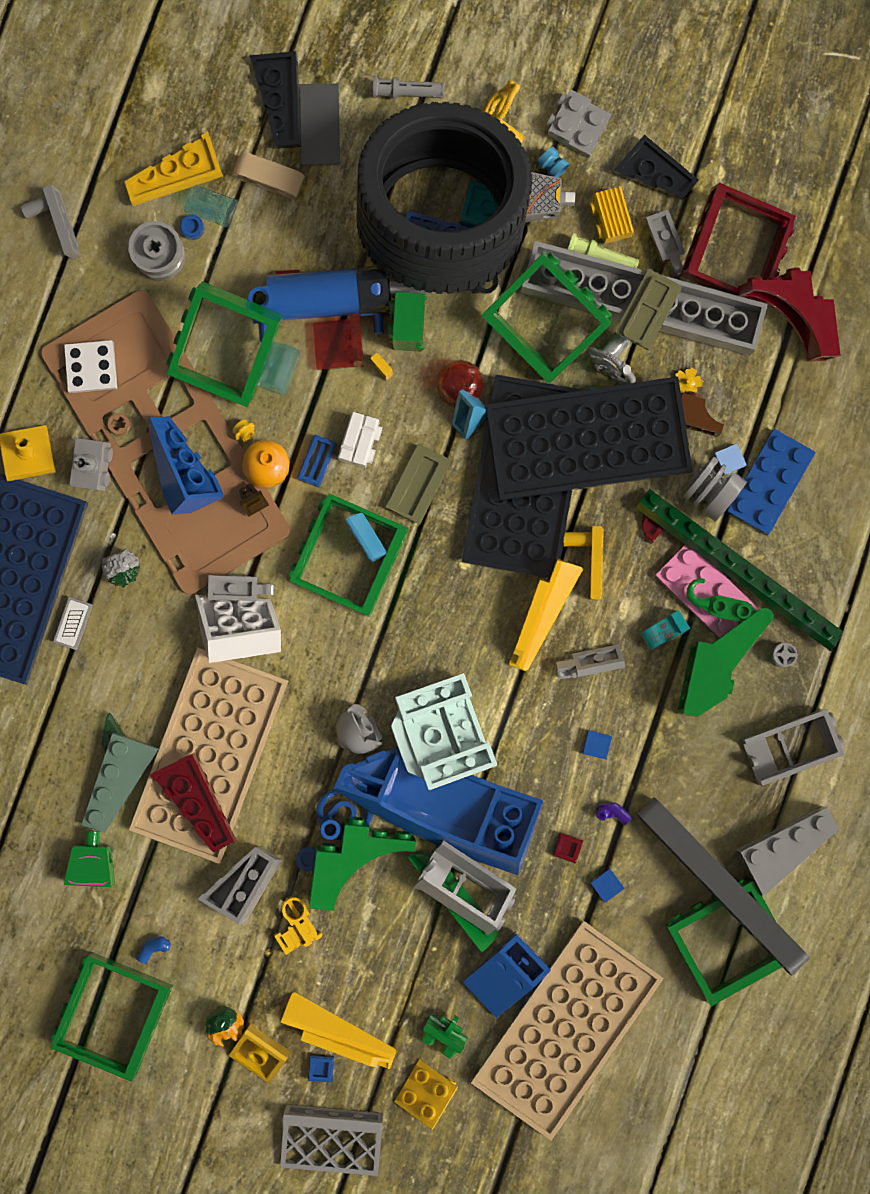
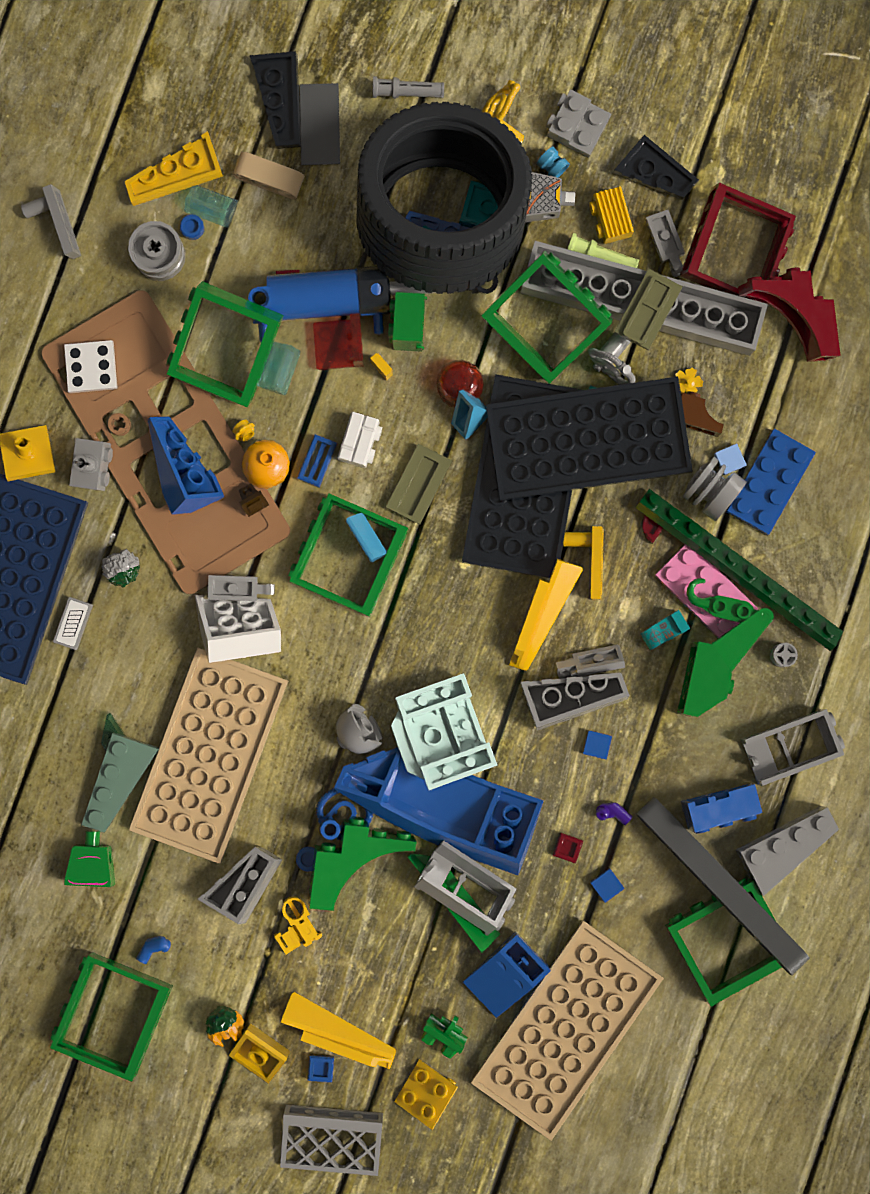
(191, 792): dark red wing -> none
(571, 697): none -> light grey wedge
(721, 808): none -> blue wedge

